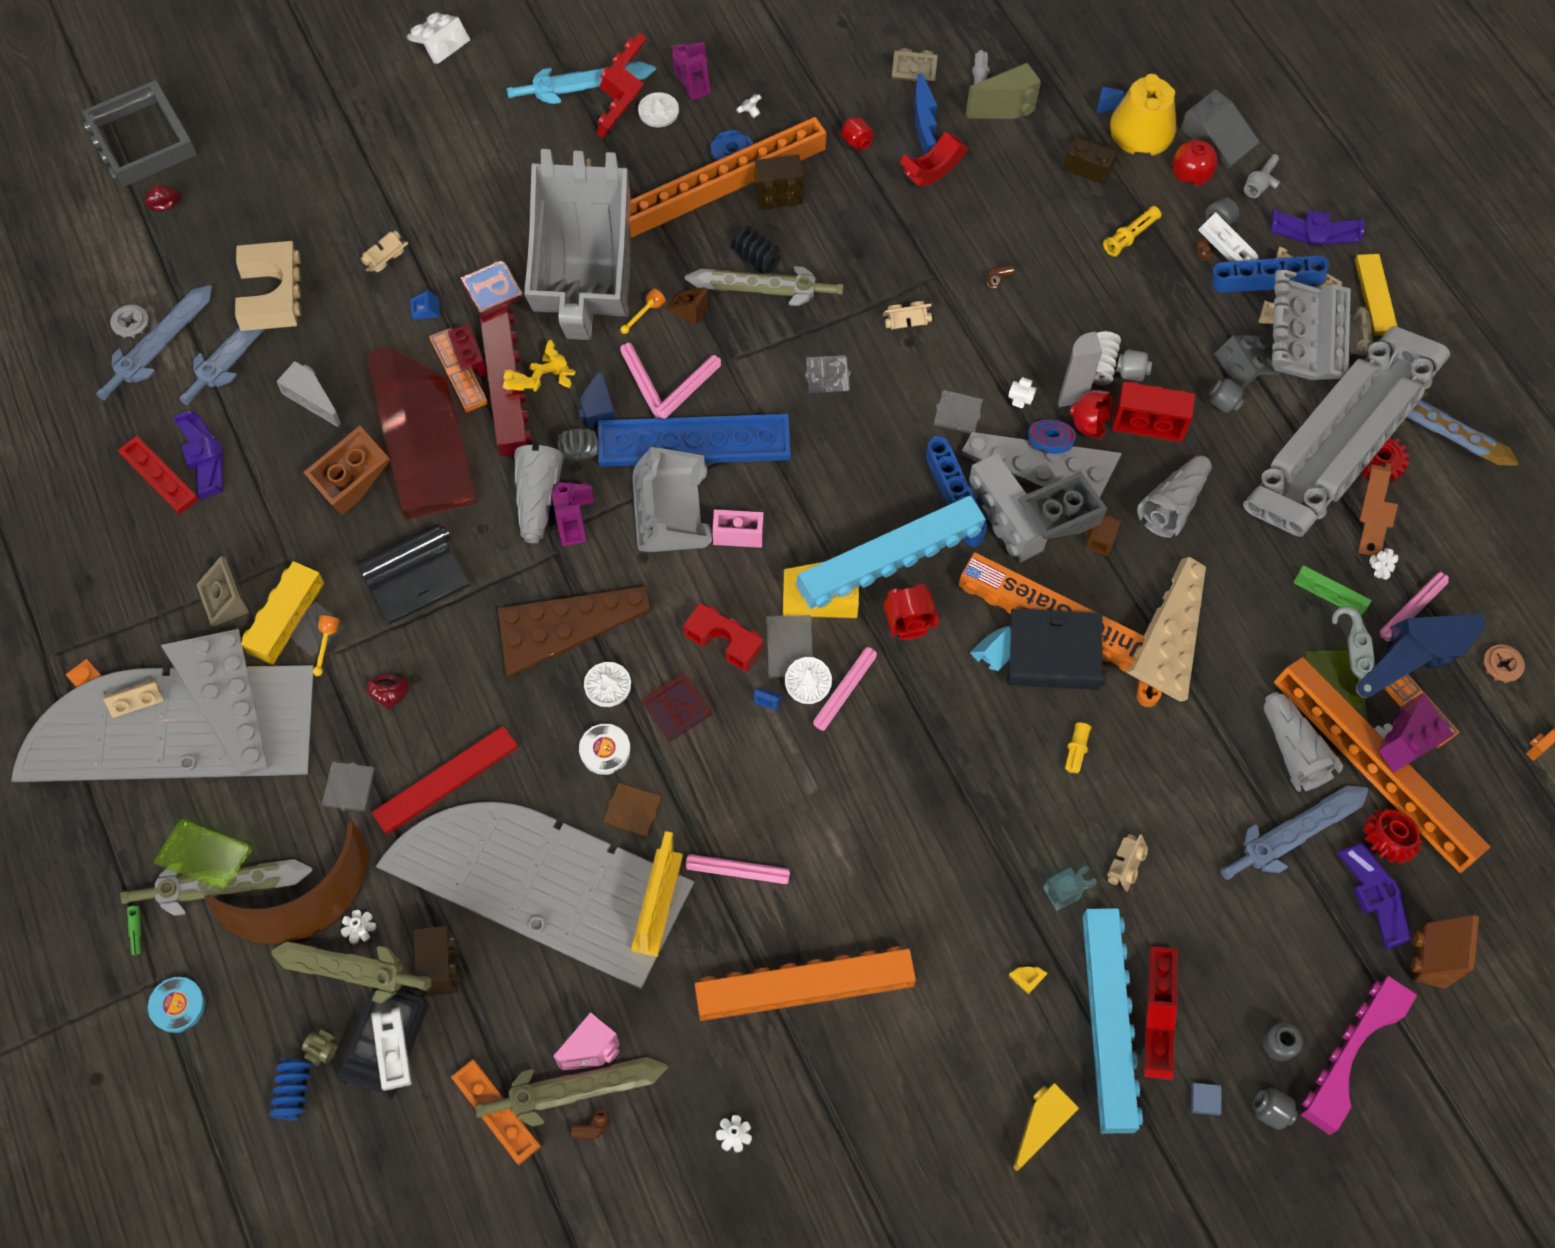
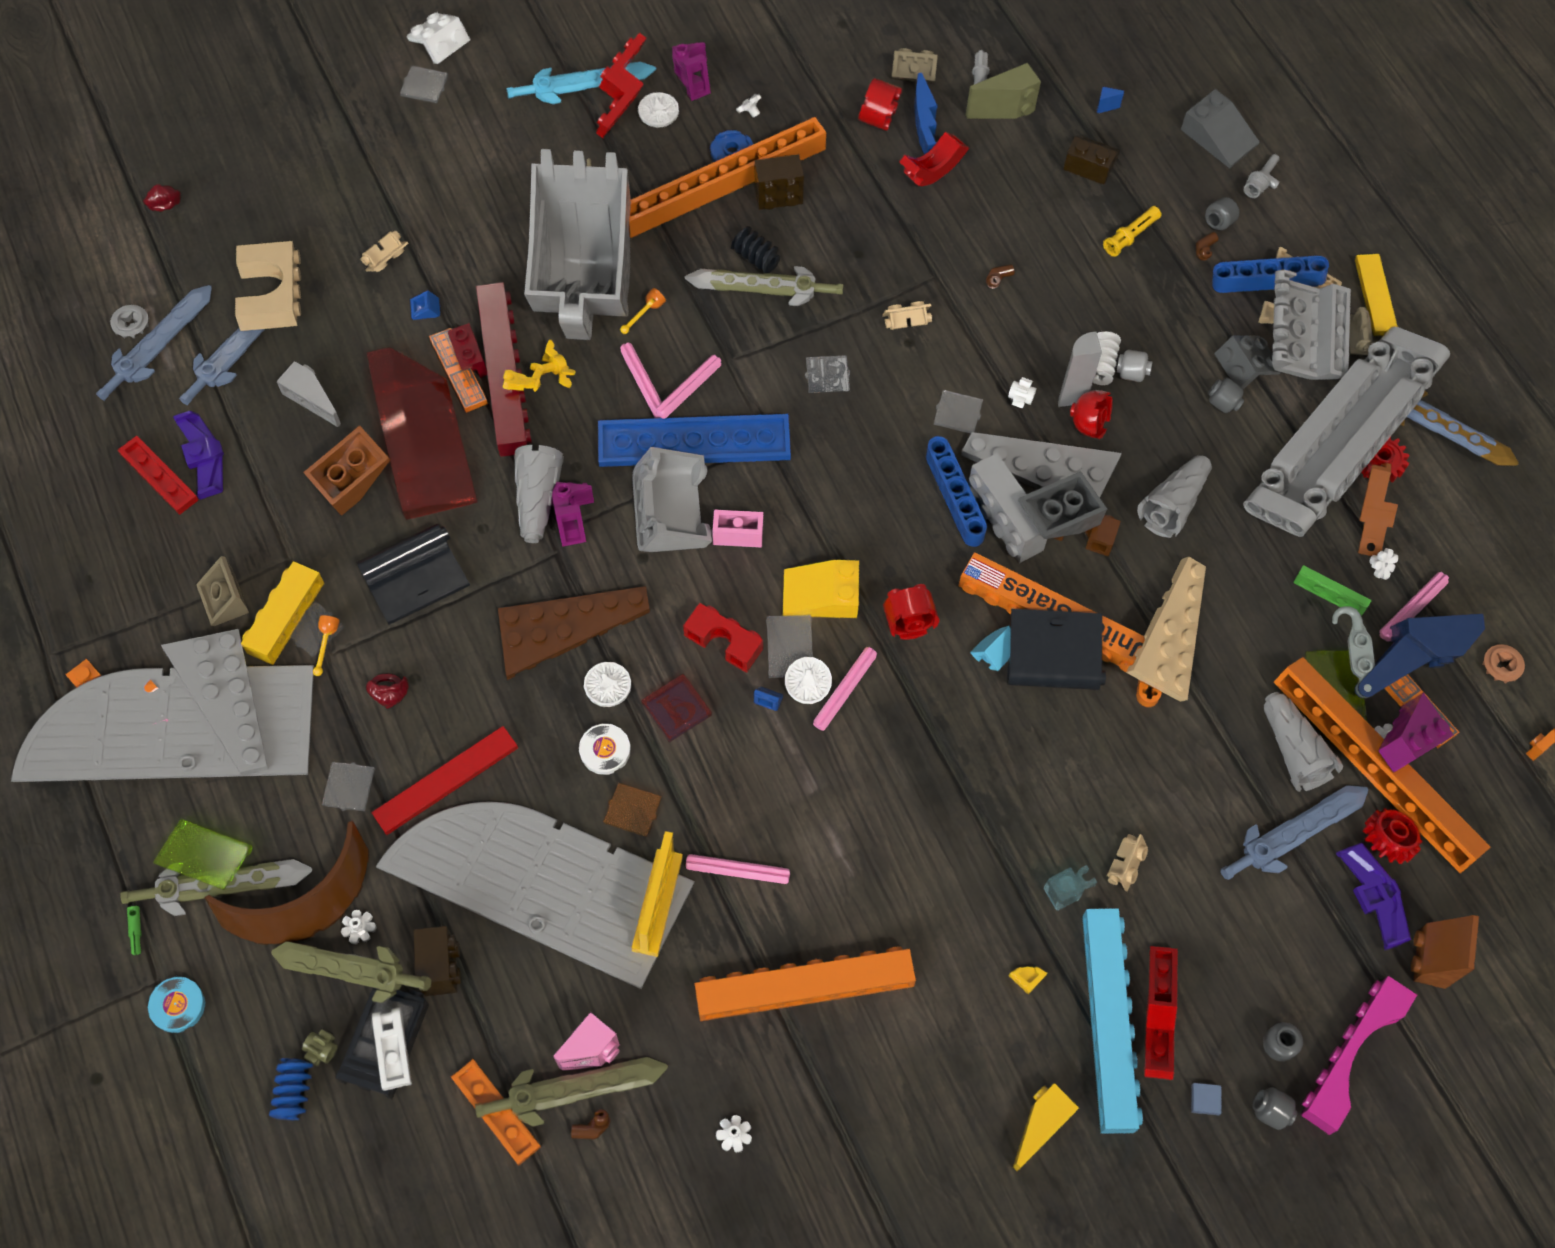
(127, 104): dark grey window -> none
(133, 699): tan hinge -> none
(424, 84): none -> clear piece
(491, 288): tile -> none
(578, 444): dark grey gear -> none
(596, 403): dark blue slope -> none
(690, 305): reddish brown slope -> none
(857, 134): red head -> none
(880, 104): none -> red brick
(890, 552): medium azure brick -> none
(1052, 436): blue tile -> none
(1077, 747): yellow axle -> none
(1145, 117): yellow cone -> none
(1153, 411): red brick -> none
(1195, 162): red cylinder -> none
(1227, 240): white plate -> none
(1316, 228): dark purple plate -> none

